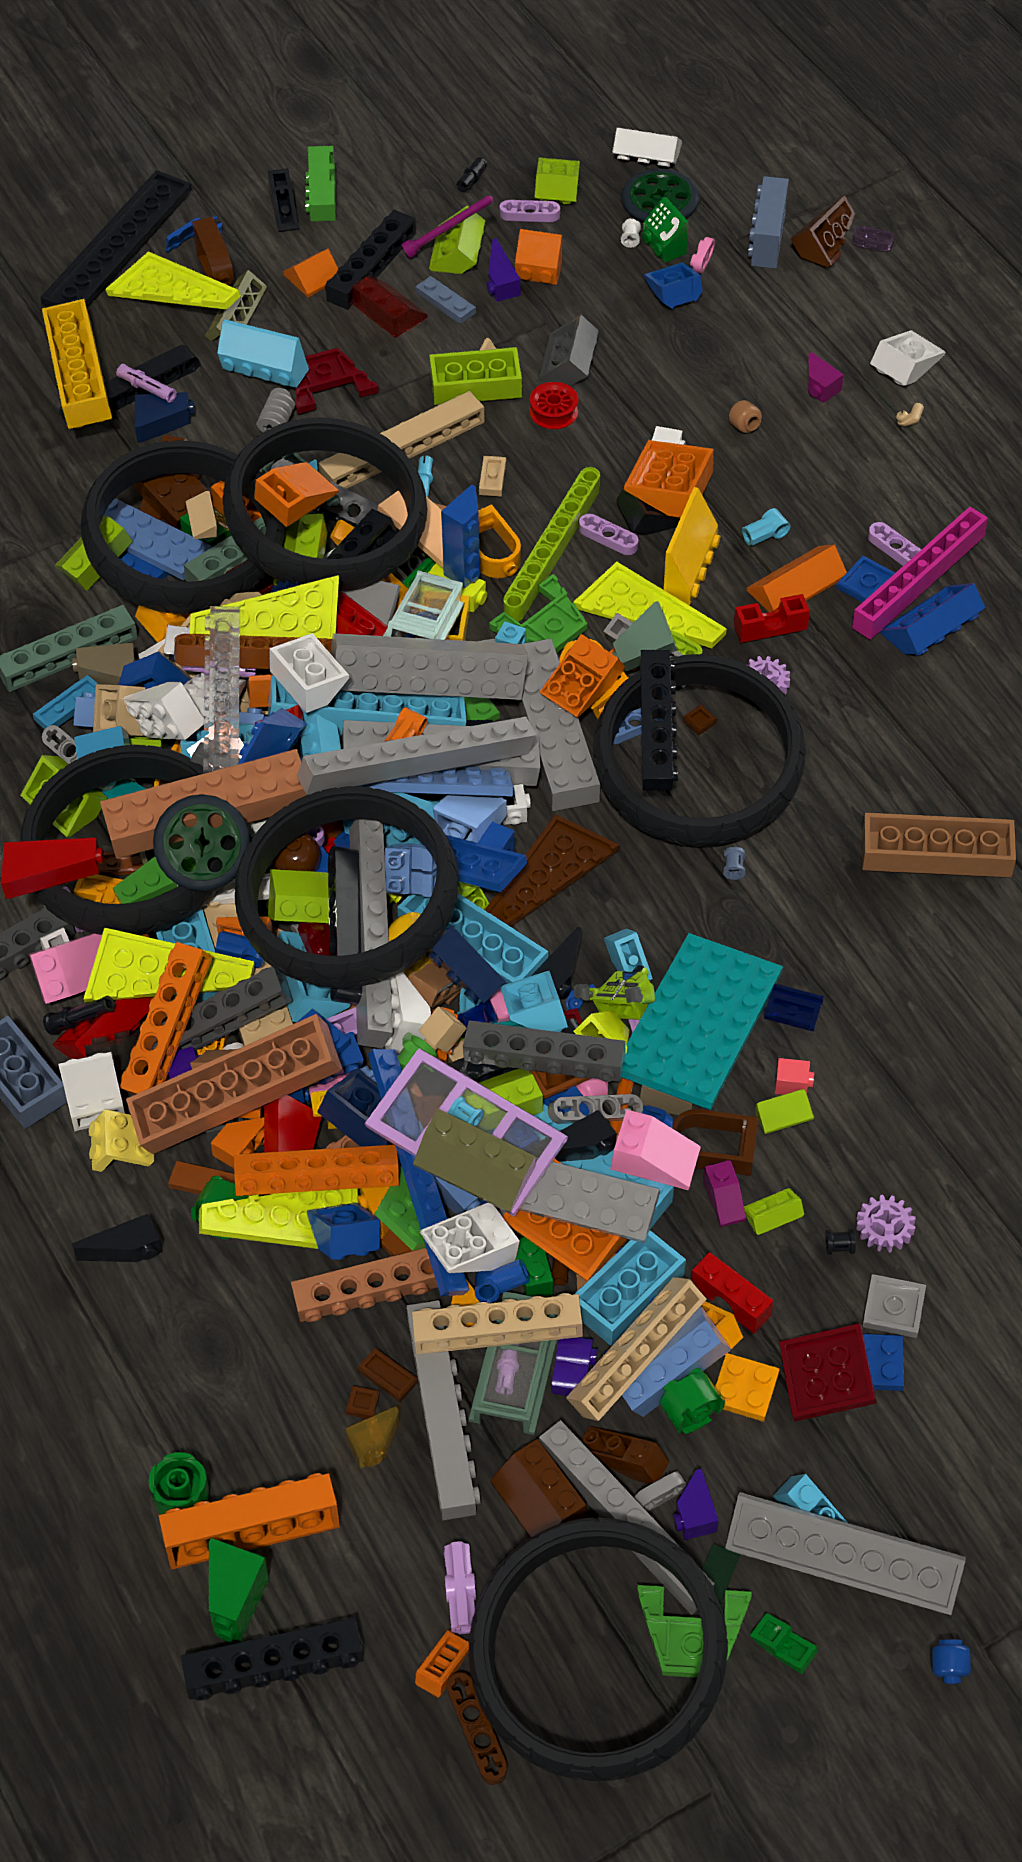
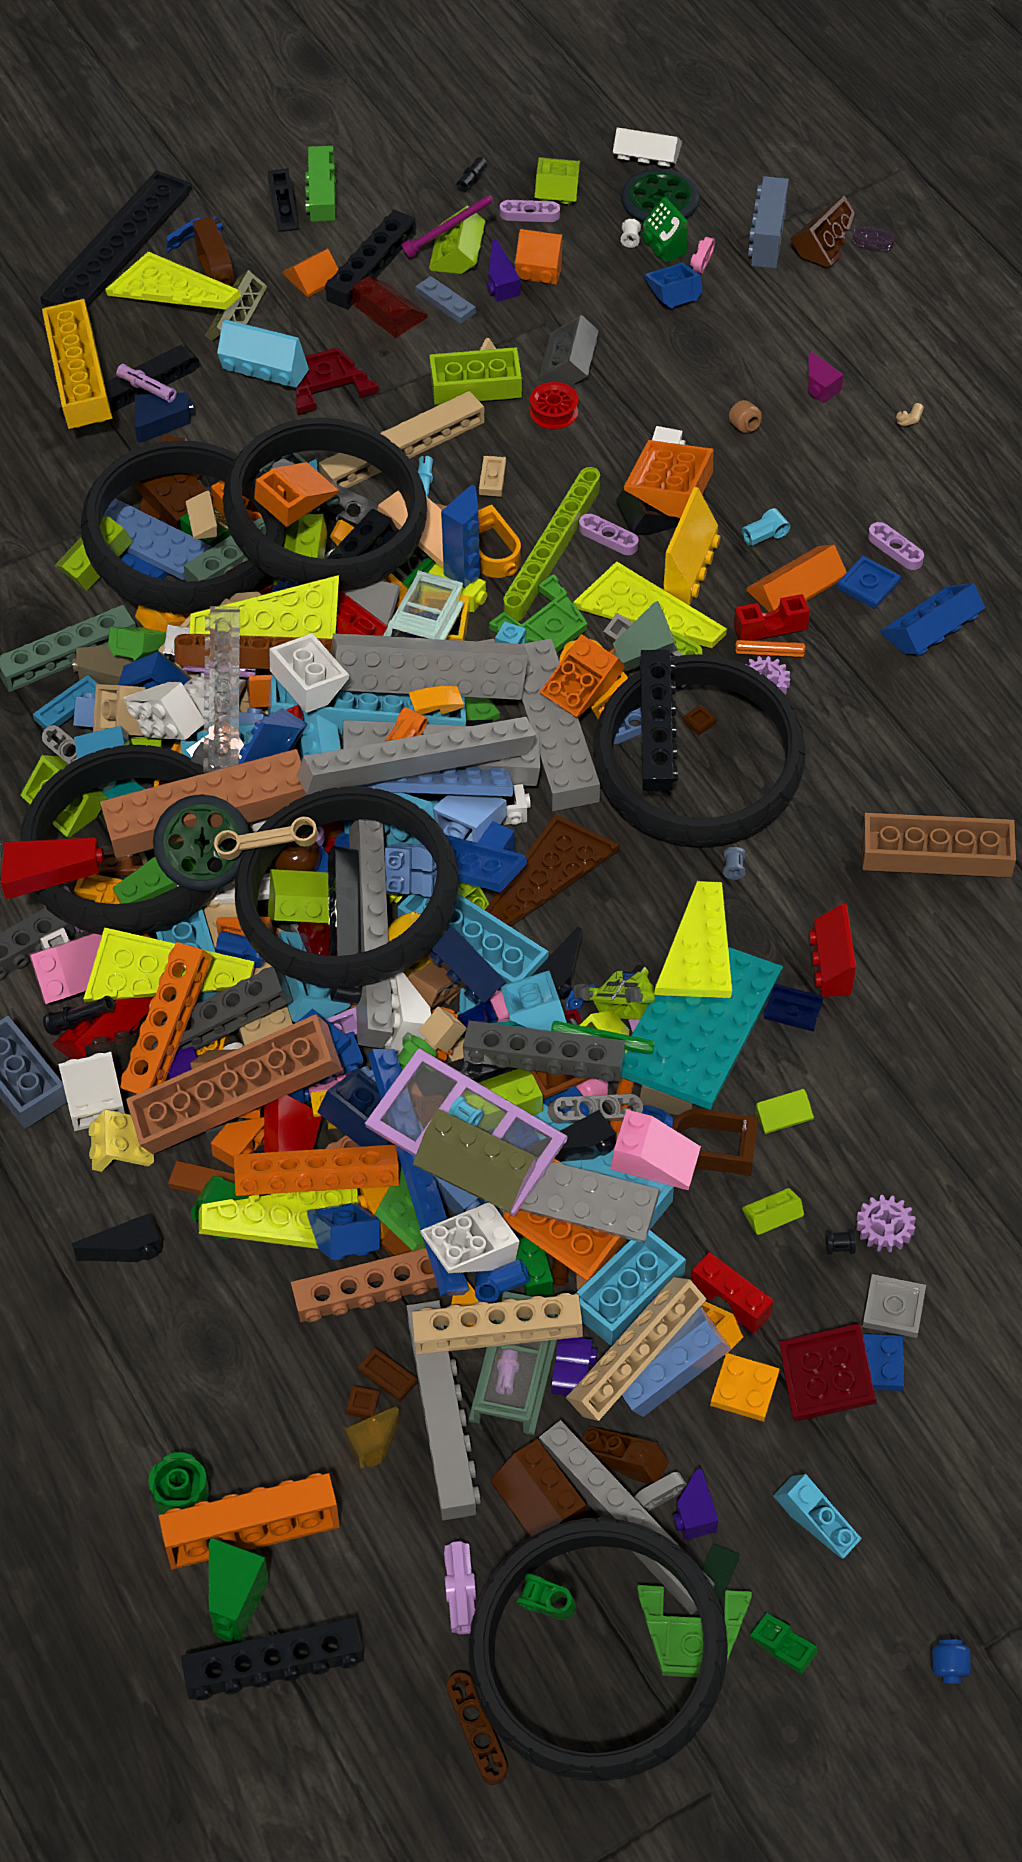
(135, 641): none -> bright green slope
(266, 838): none -> tan piece
(276, 410): light grey piece -> none
(433, 1679): orange slope -> none
(434, 698): none -> light orange slope
(541, 1595): none -> green piece
(626, 951): medium azure slope -> none
(631, 1043): none -> green axle
(691, 1401): green brick -> none
(699, 953): none -> neon yellow wing
(724, 1193): magenta slope -> none
(770, 648): none -> orange axle
(793, 1076): coral brick -> none
(833, 953): none -> red slope
(845, 1553): light grey plate -> none
(906, 357): white slope -> none
(919, 573): dark pink brick -> none

